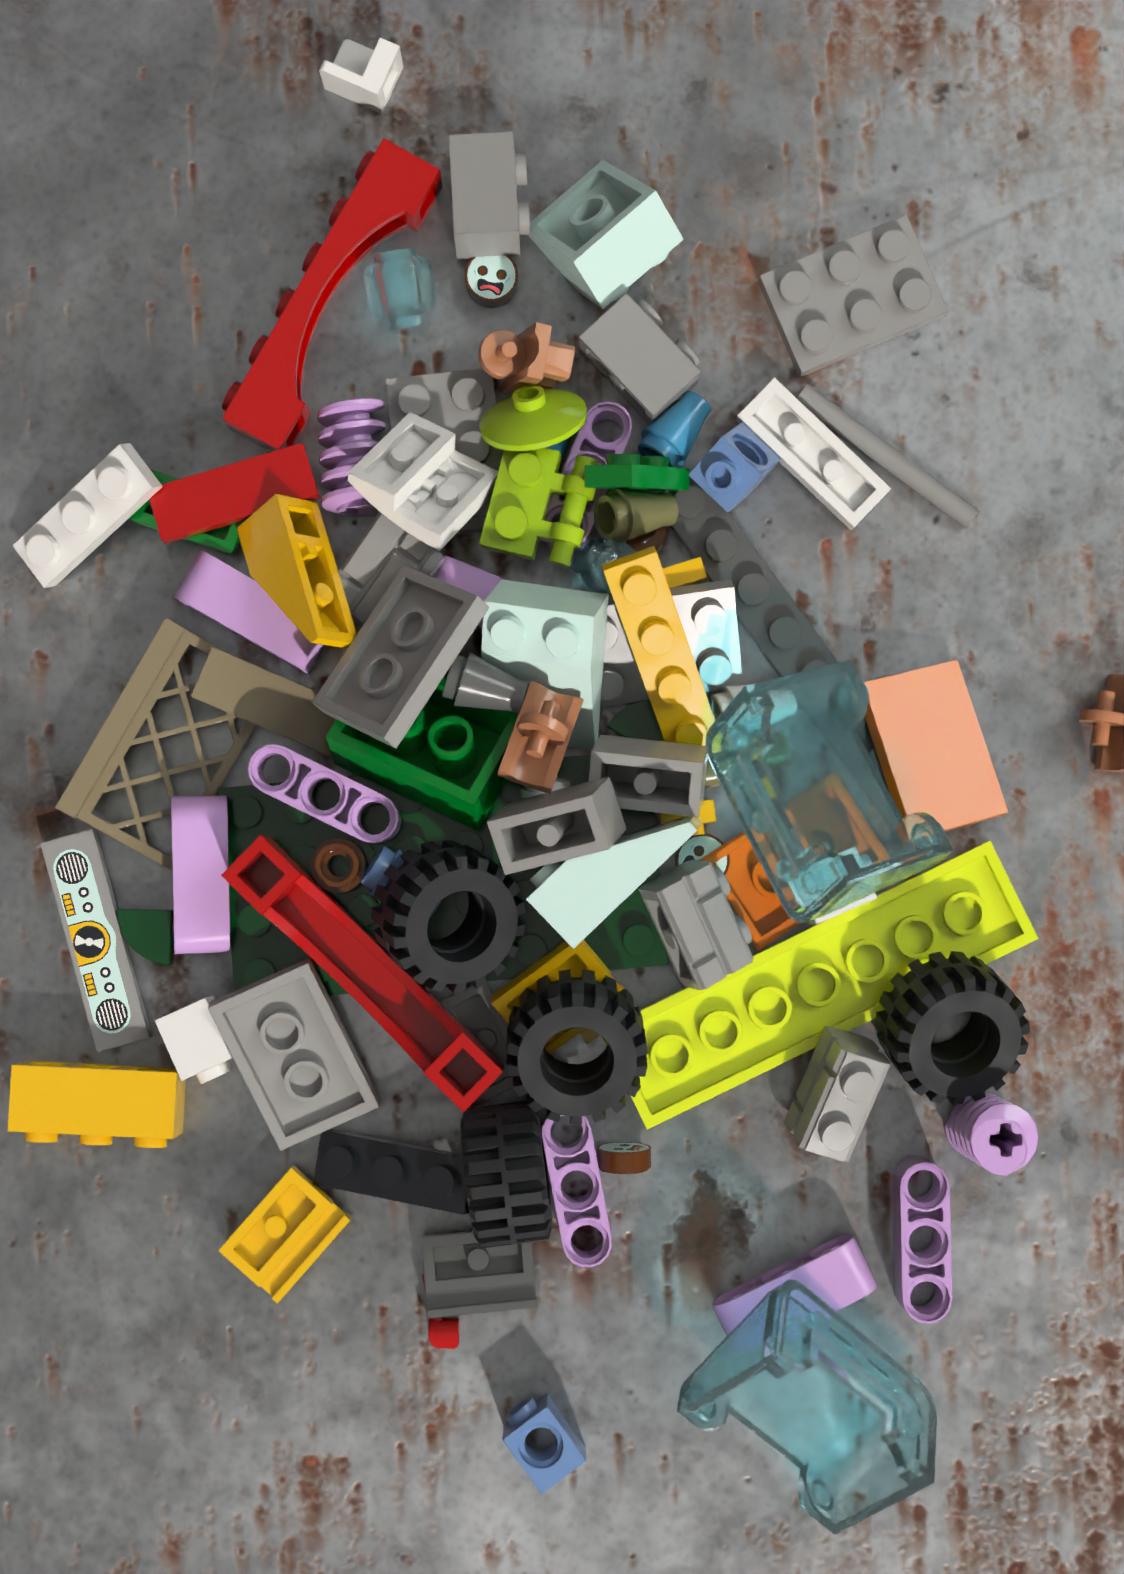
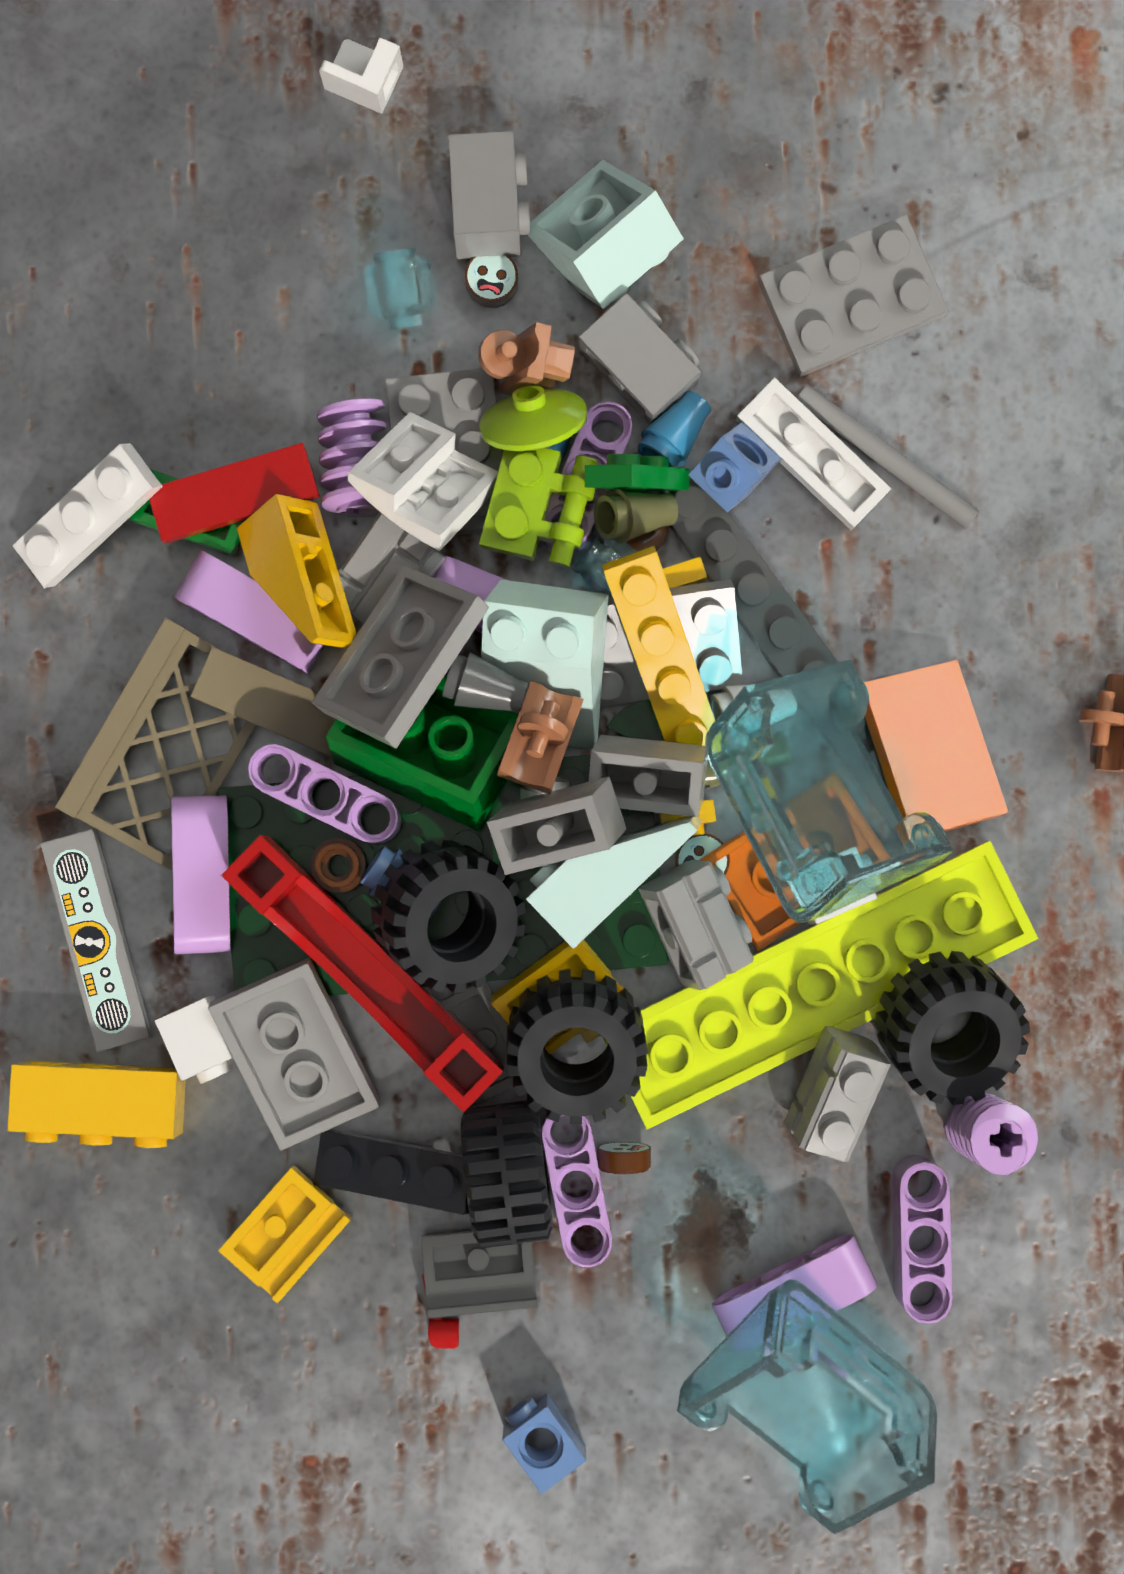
(149, 933): dark green tile -> none
(390, 195): red arch -> none

